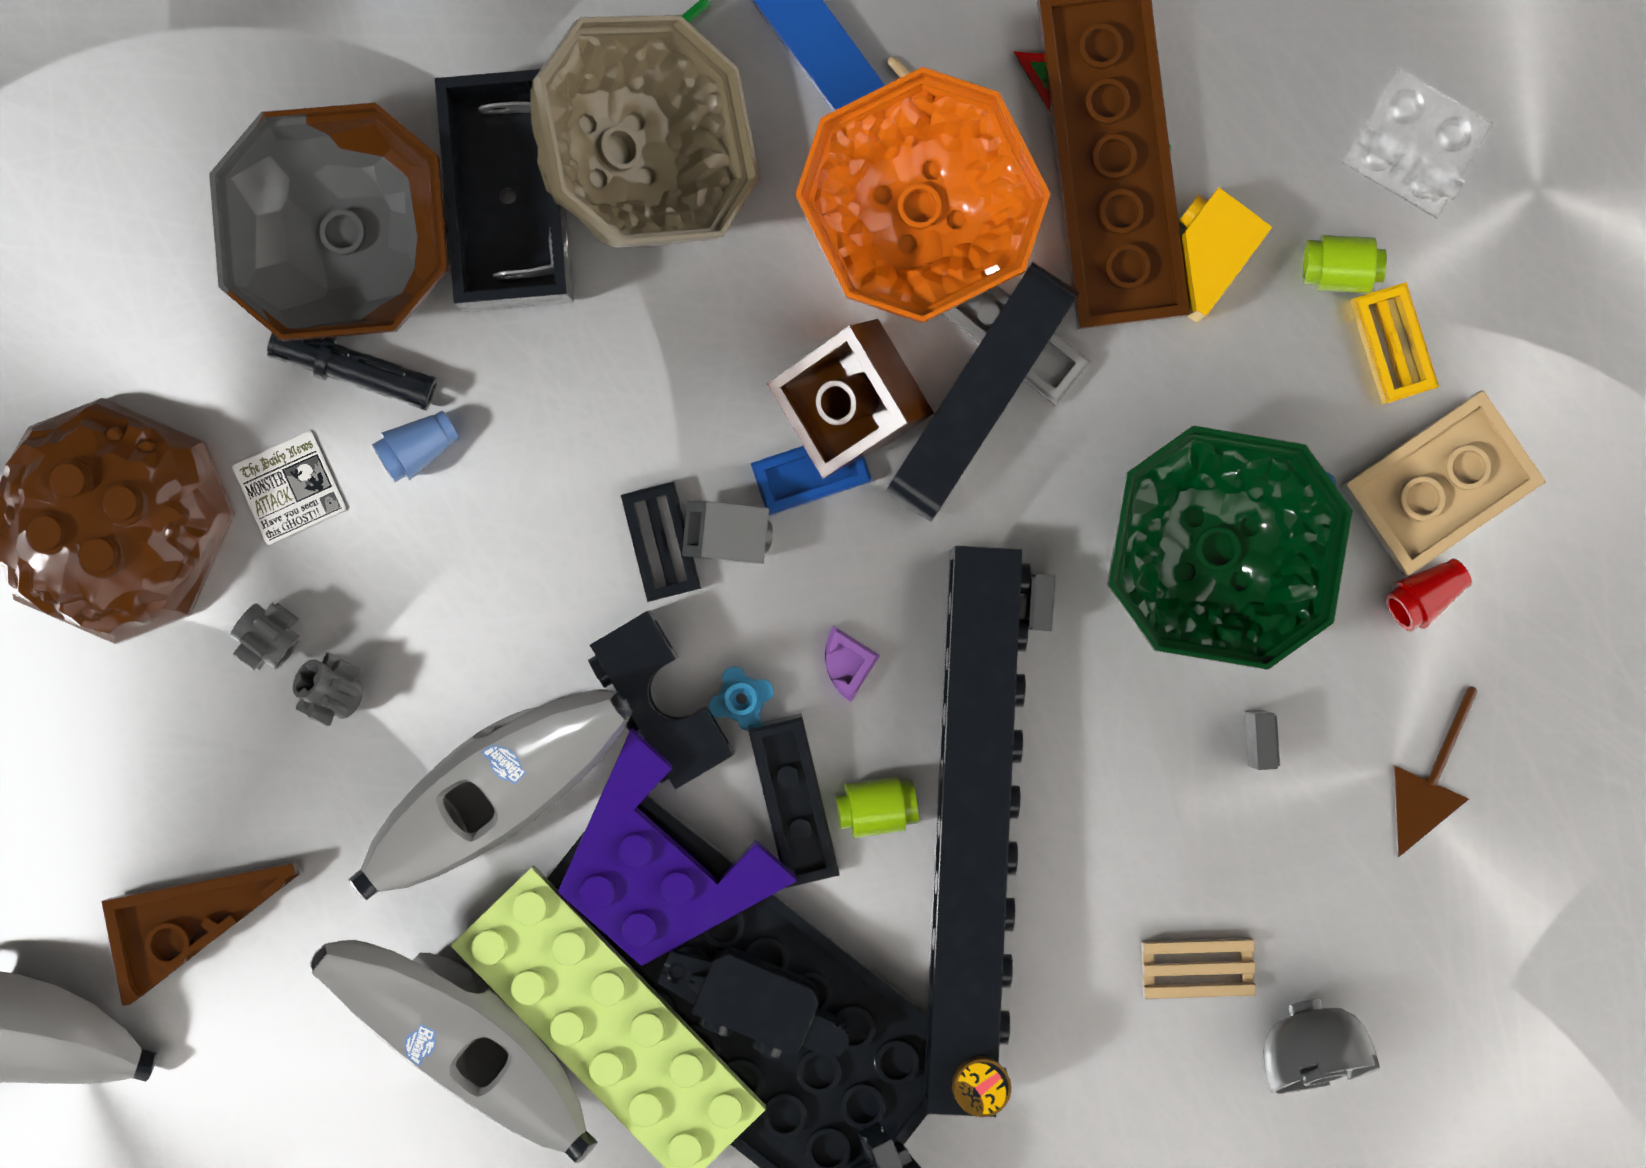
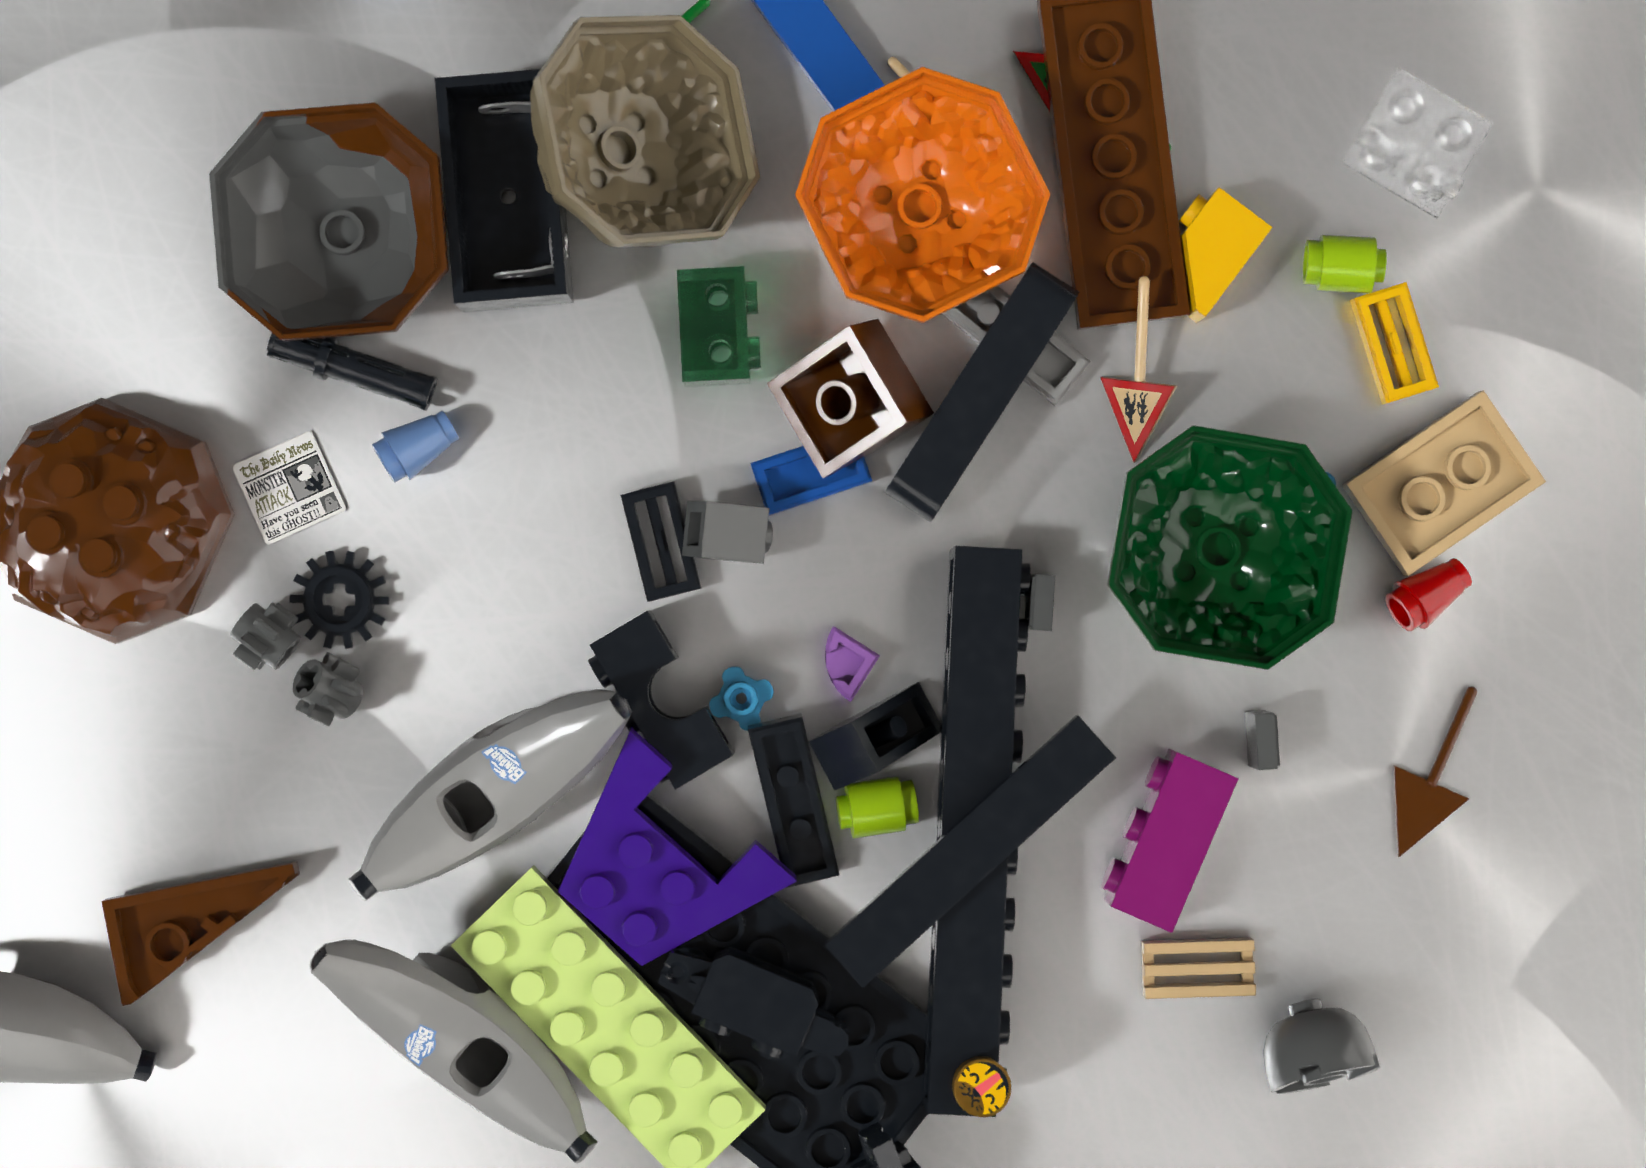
(323, 615): none -> black gear
(713, 327): none -> clear green brick
(876, 736): none -> black slope
(969, 851): none -> black tile
(1138, 402): none -> piece
(1168, 839): none -> magenta brick

